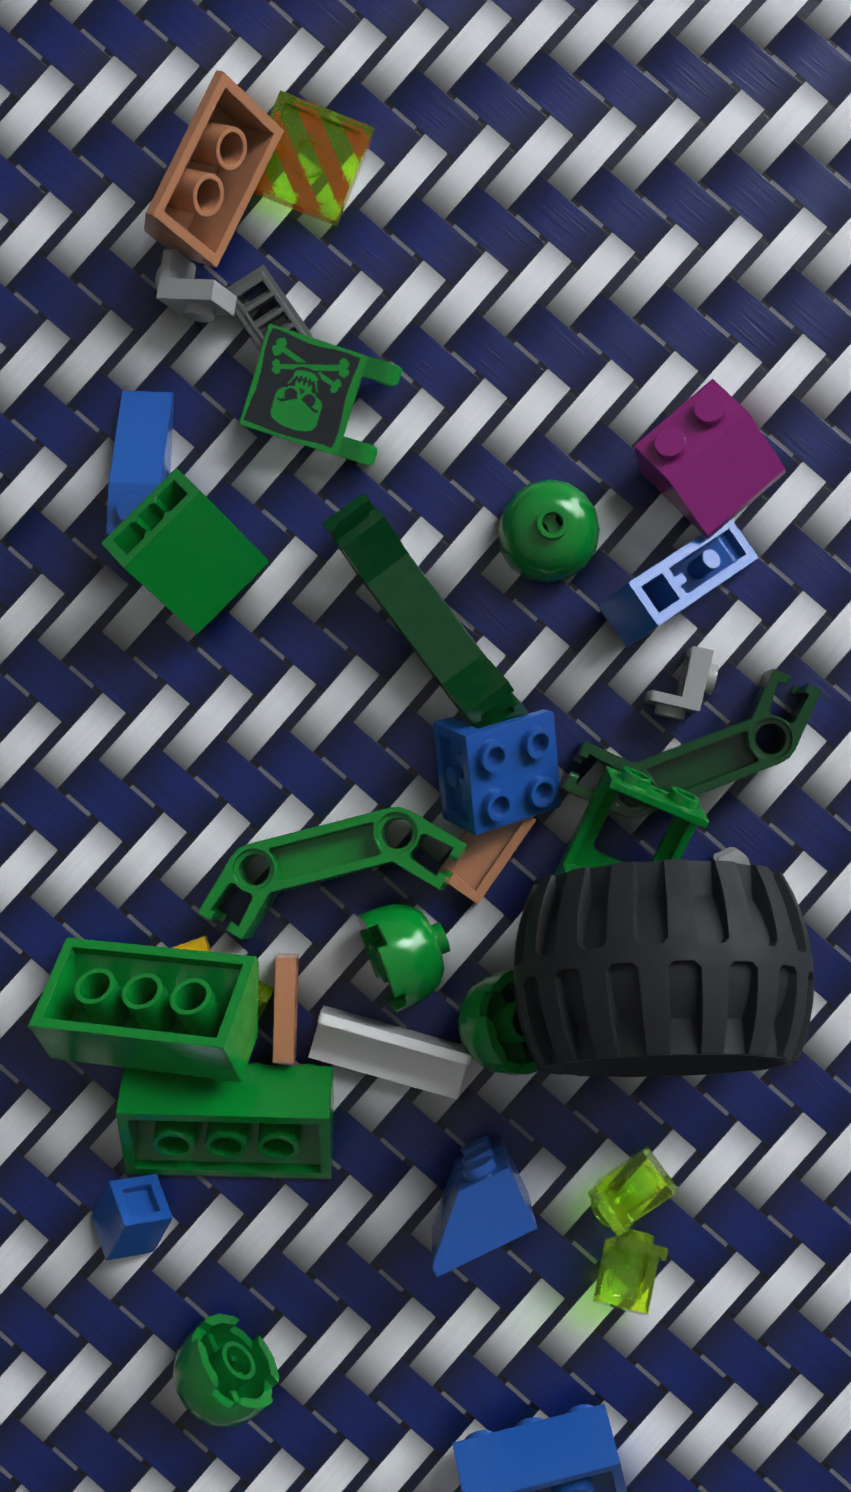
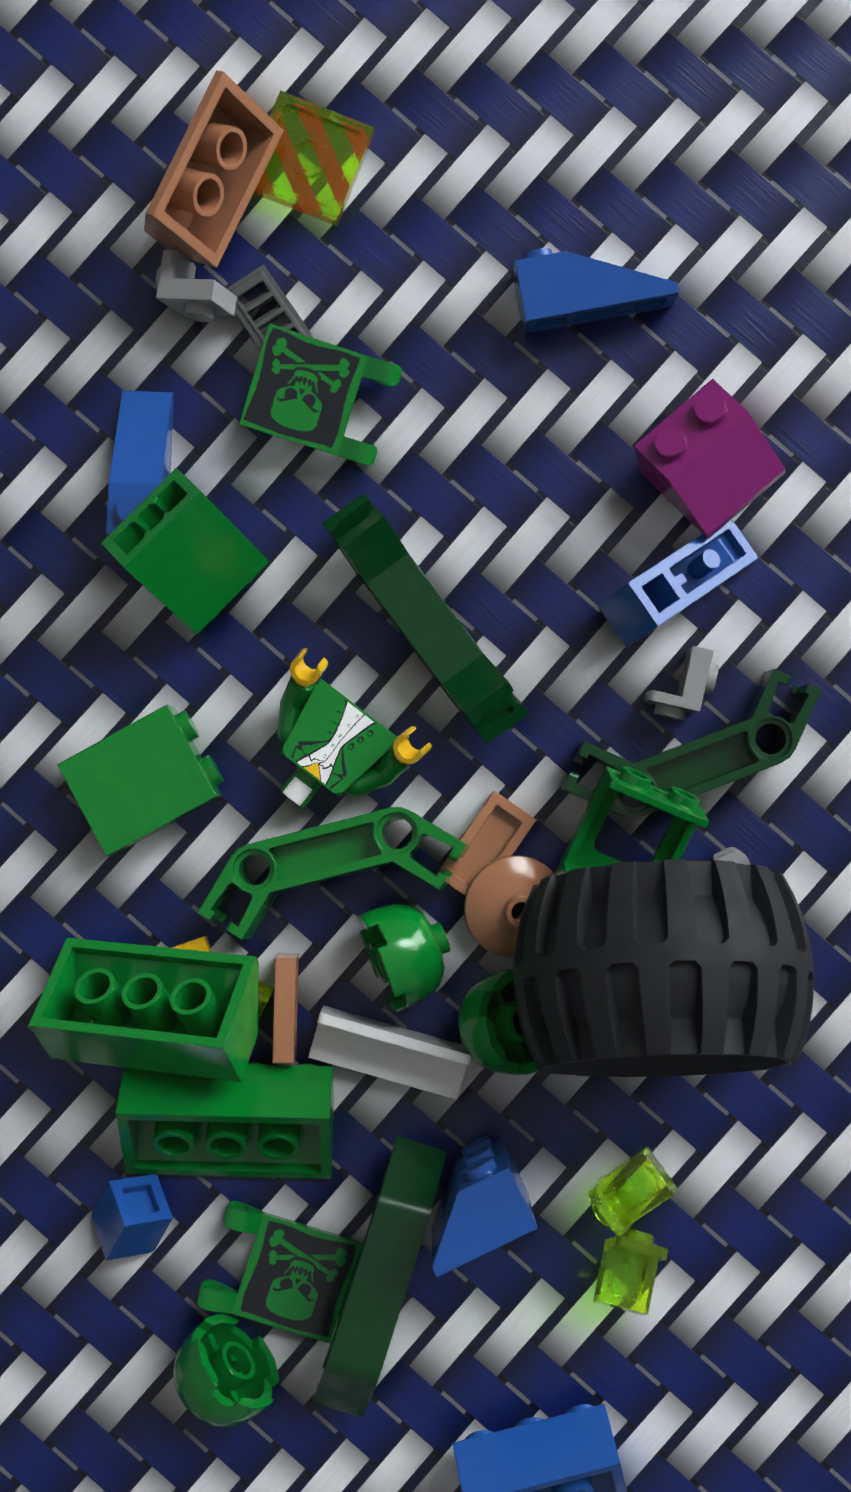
(142, 779): none -> green brick
(291, 1276): none -> flag
(336, 740): none -> green torso
(380, 1277): none -> dark green piece
(493, 896): none -> nougat dish
(497, 770): blue bracket -> none
(559, 550): green cylinder -> none
(577, 289): none -> blue slope

